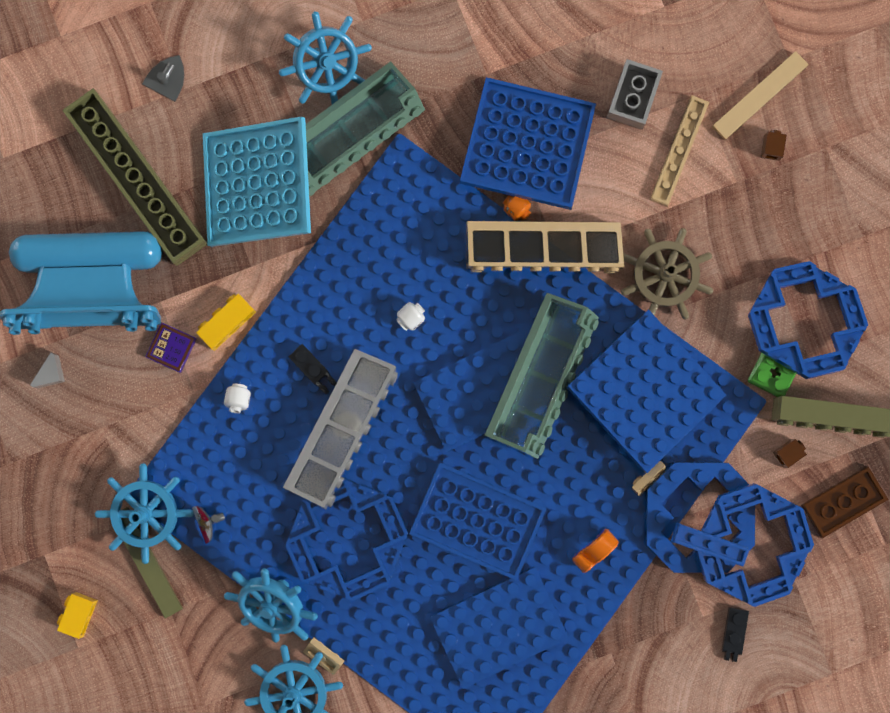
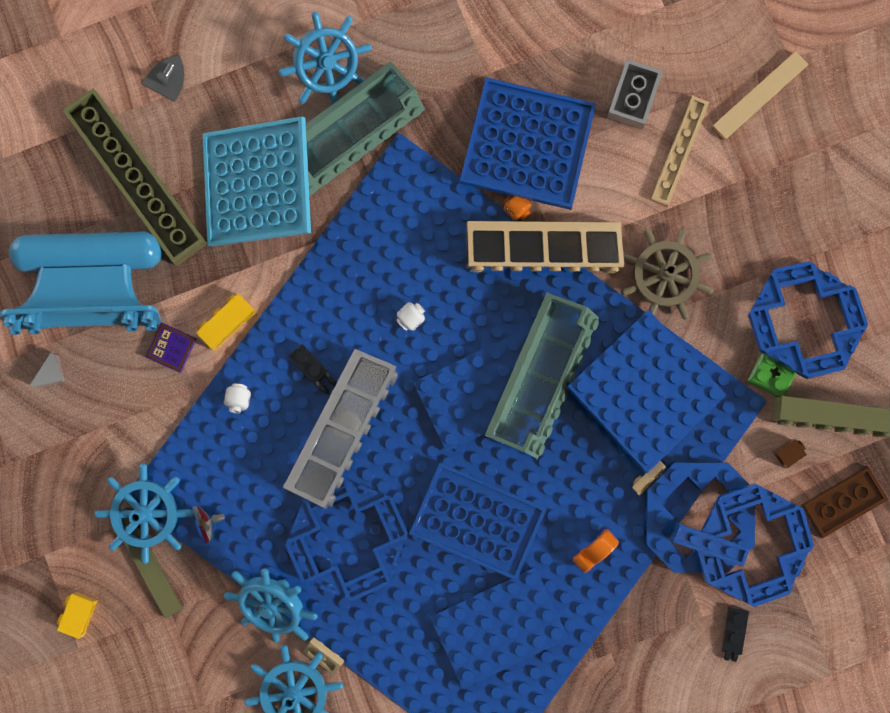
(773, 145): reddish brown brick -> none

